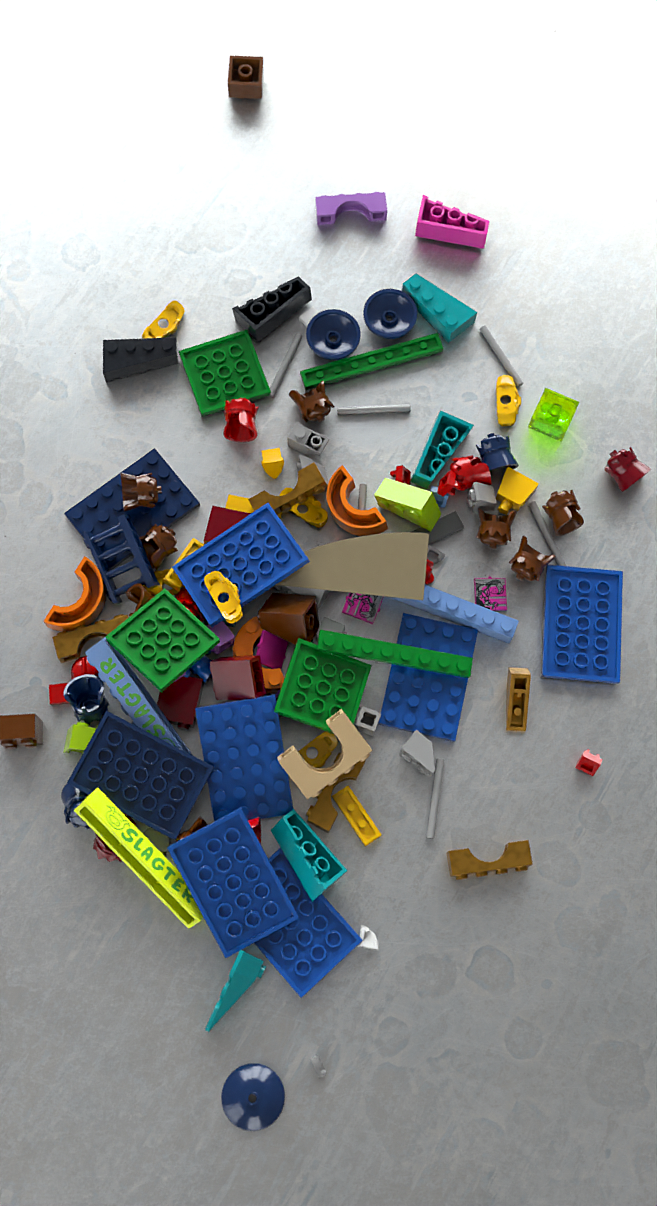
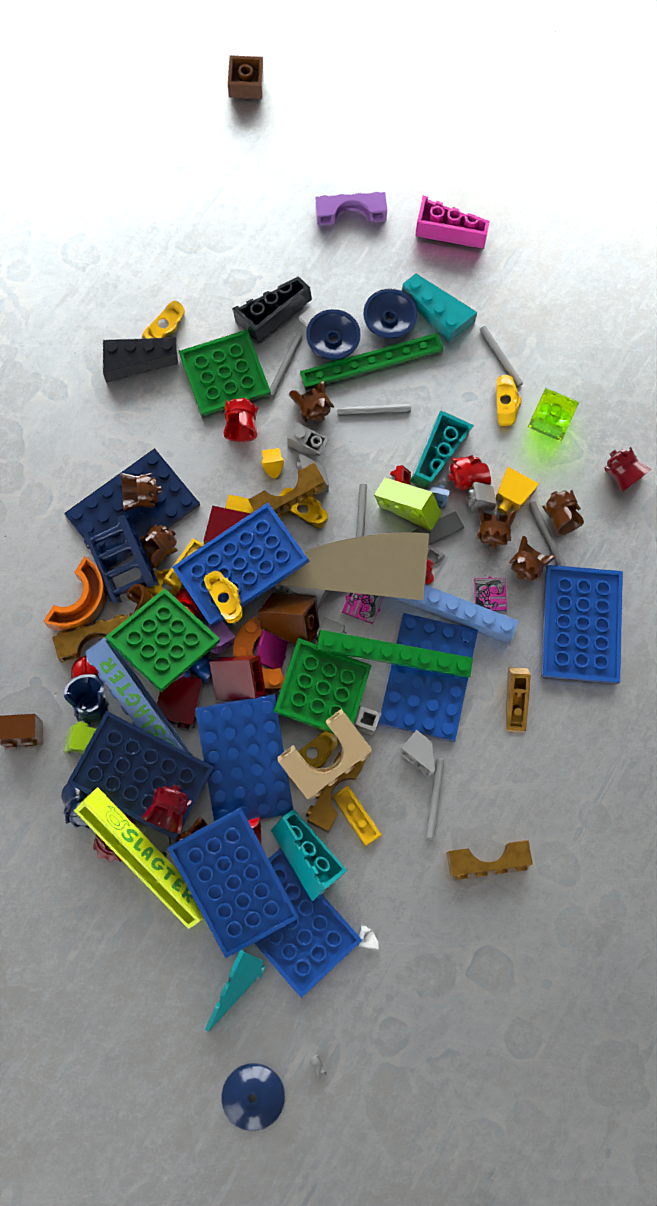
(56, 694): red tile -> none
(167, 809): none -> dark red hat
(348, 518): orange brick -> none
(448, 484): red tile -> none
(496, 452): dark blue hat -> none
(589, 763): red tile -> none

